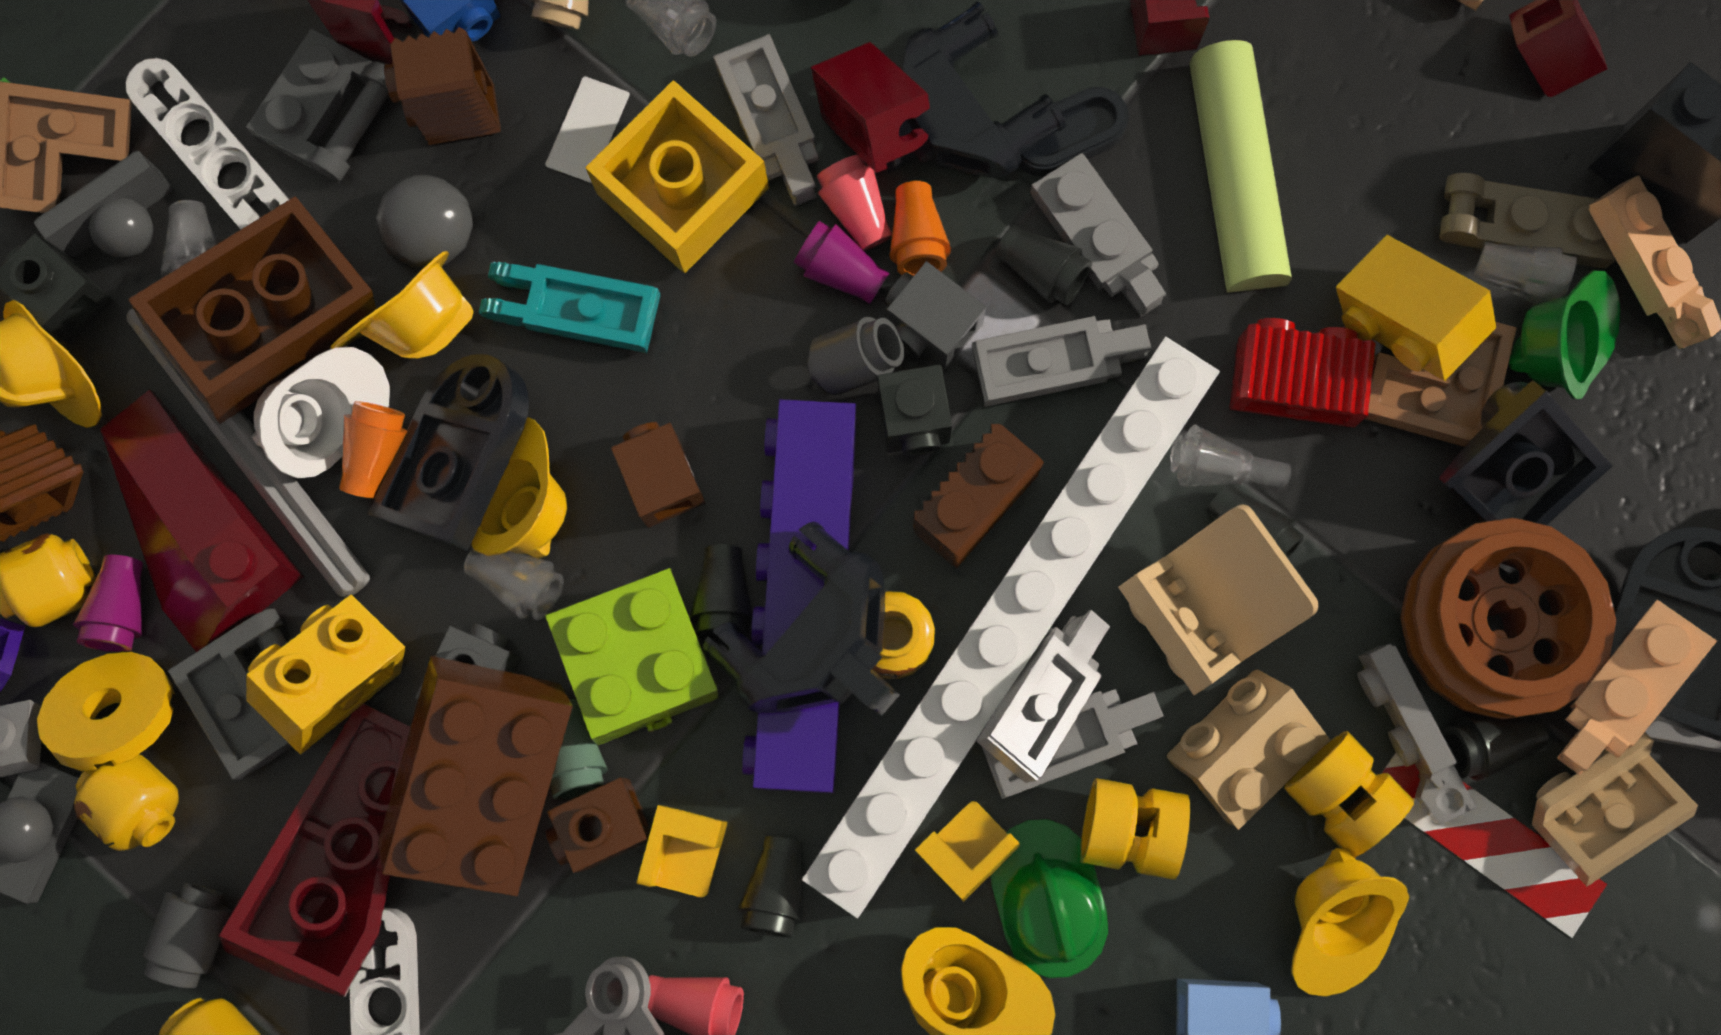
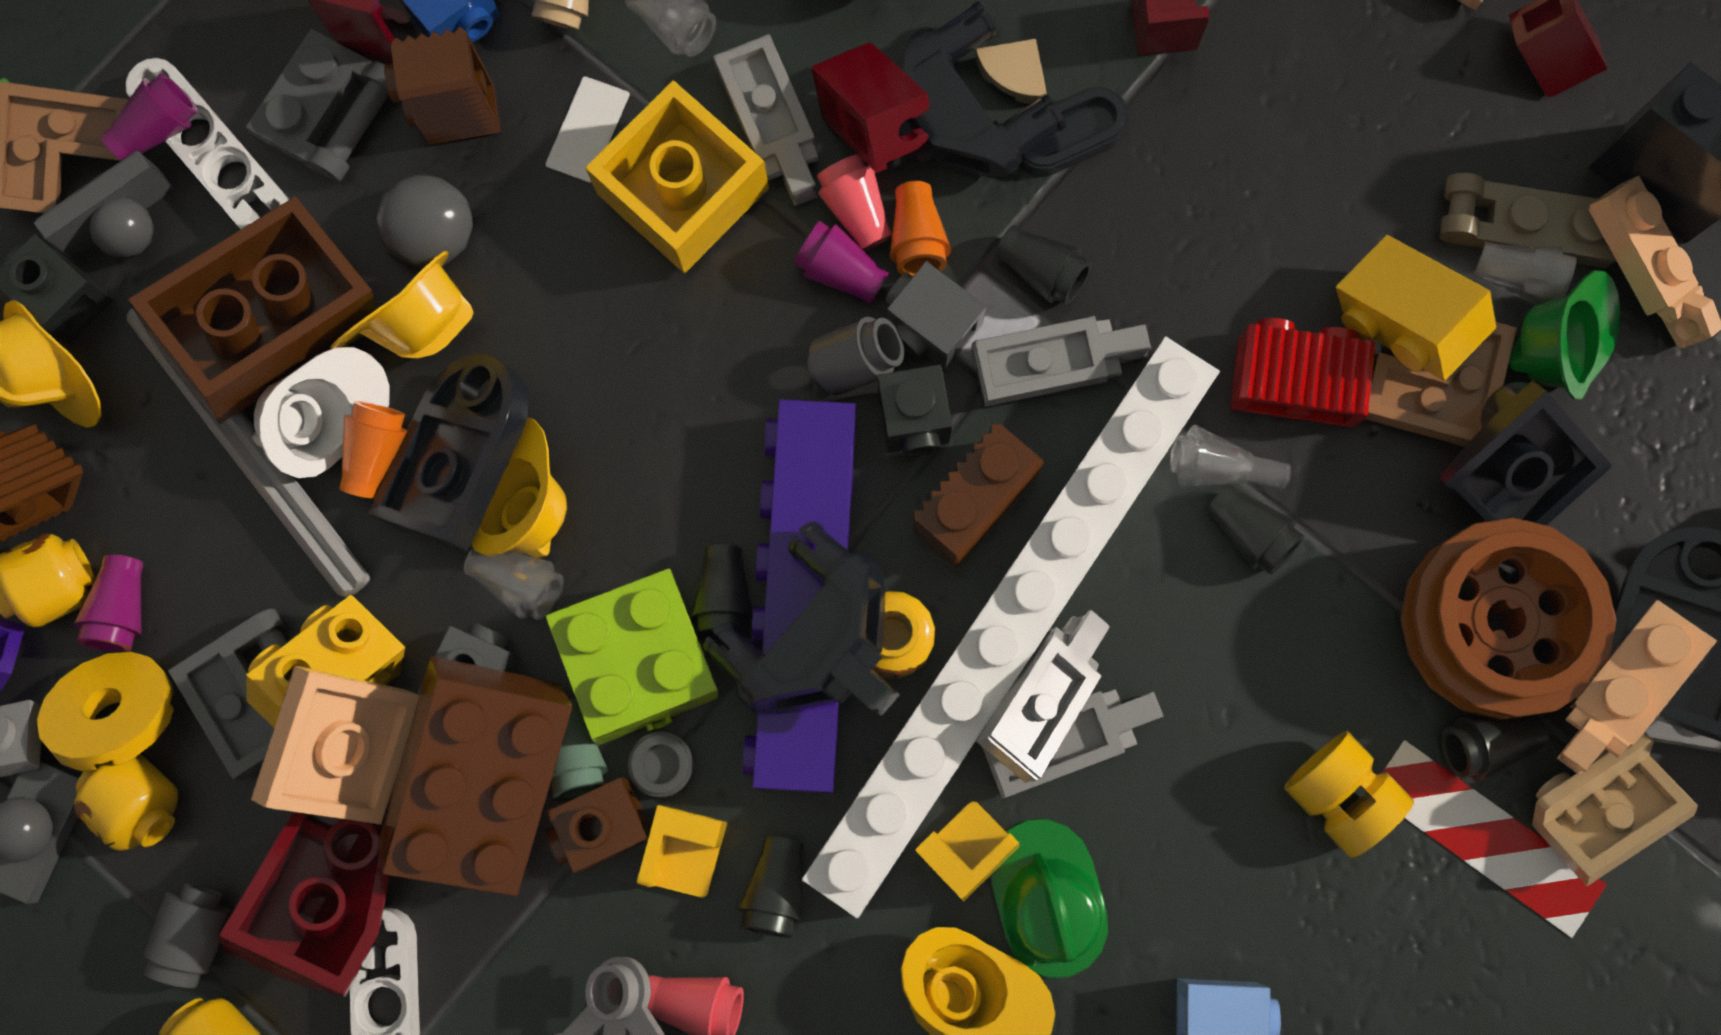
(149, 117): none -> magenta cone
(187, 234): clear cone -> none
(195, 532): dark red wedge -> none
(336, 747): none -> light nougat plate
(575, 305): teal hinge -> none
(657, 473): reddish brown brick -> none
(661, 764): none -> dark grey tile
(1013, 69): none -> tan tile
(1093, 220): light grey hinge -> none
(1111, 826): yellow wheel -> none
(1219, 598): tan bracket -> none
(1239, 167): yellowish green brick -> none
(1249, 746): tan bracket -> none
(1345, 924): yellow piece -> none
(1415, 733): light grey hinge -> none

